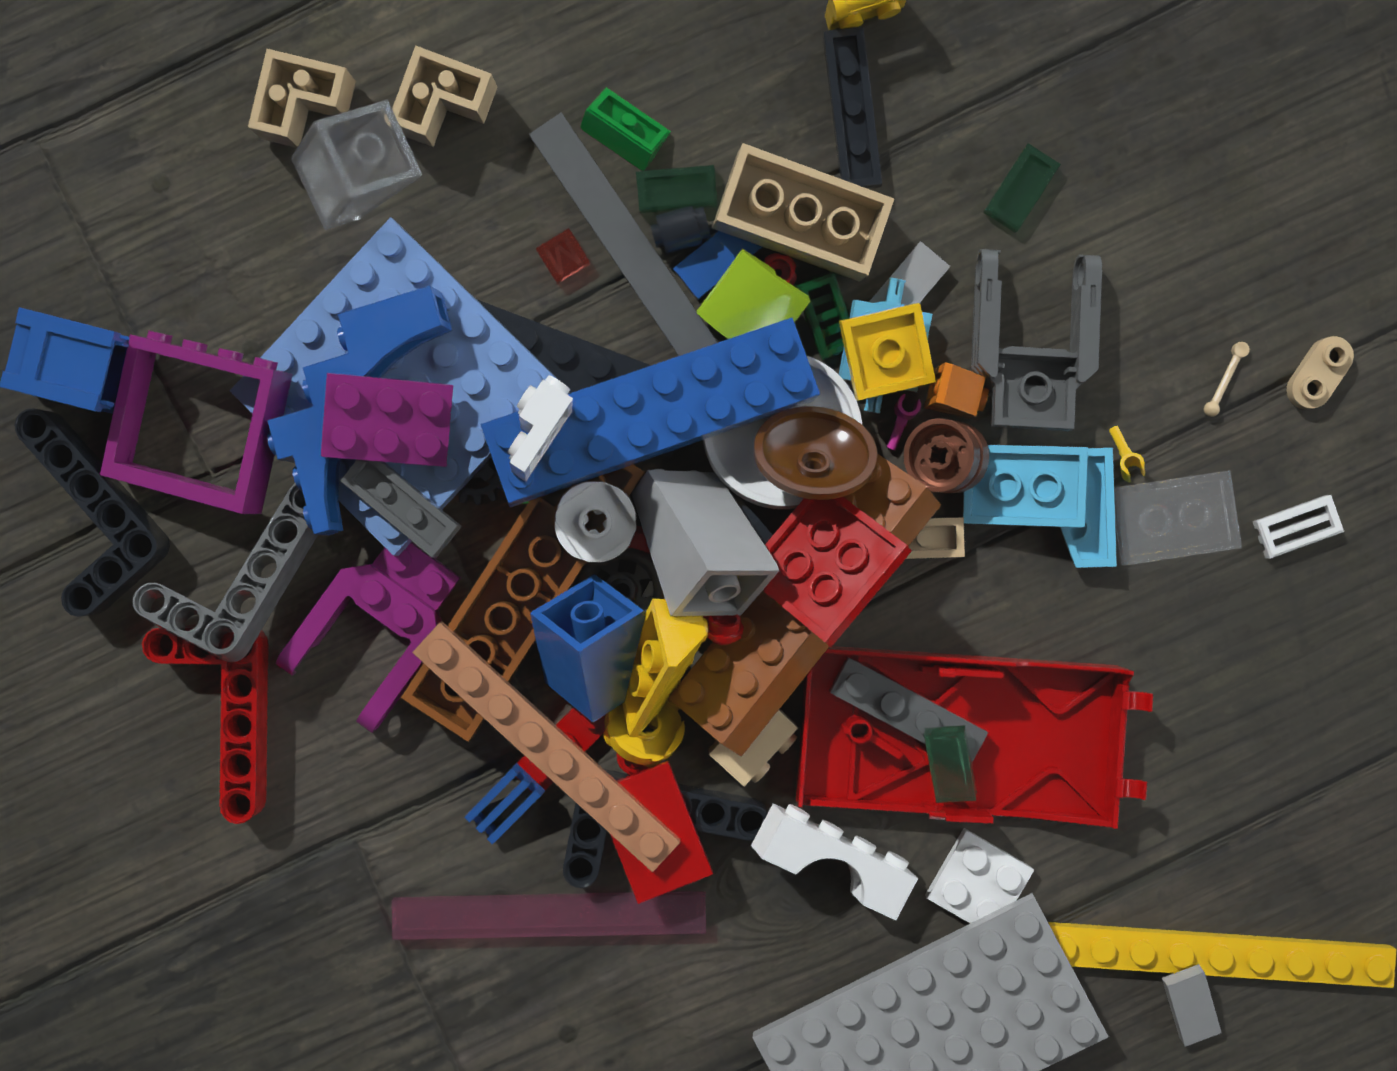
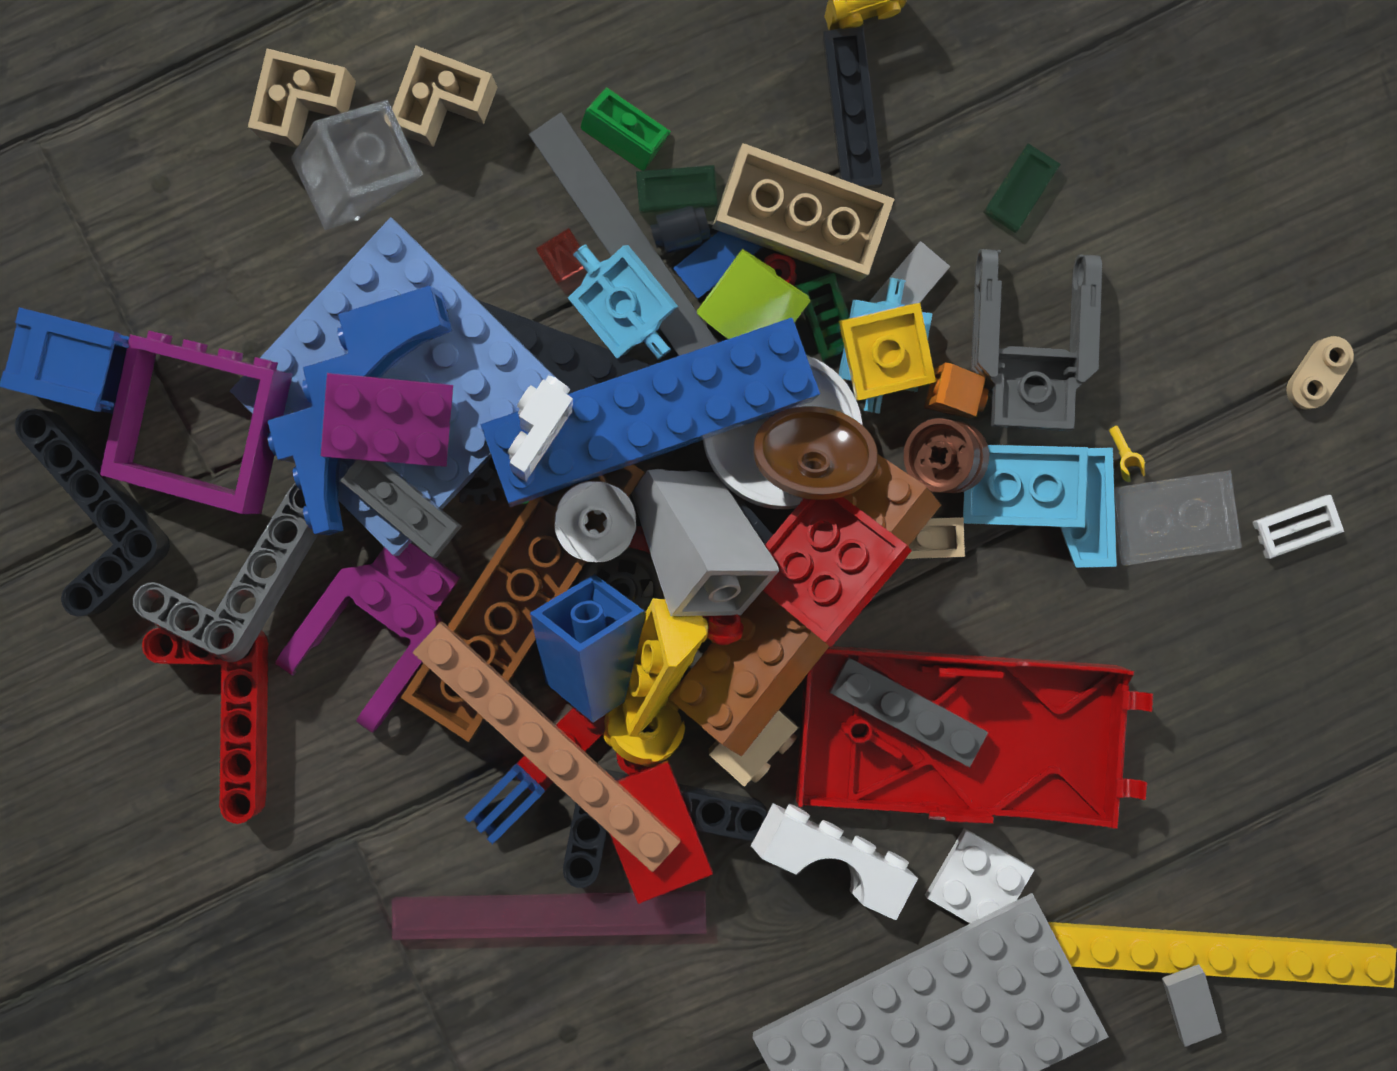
(622, 301): none -> medium azure plate
(901, 421): dark pink hand -> none
(950, 764): tile -> none
(1239, 351): tan hinge -> none

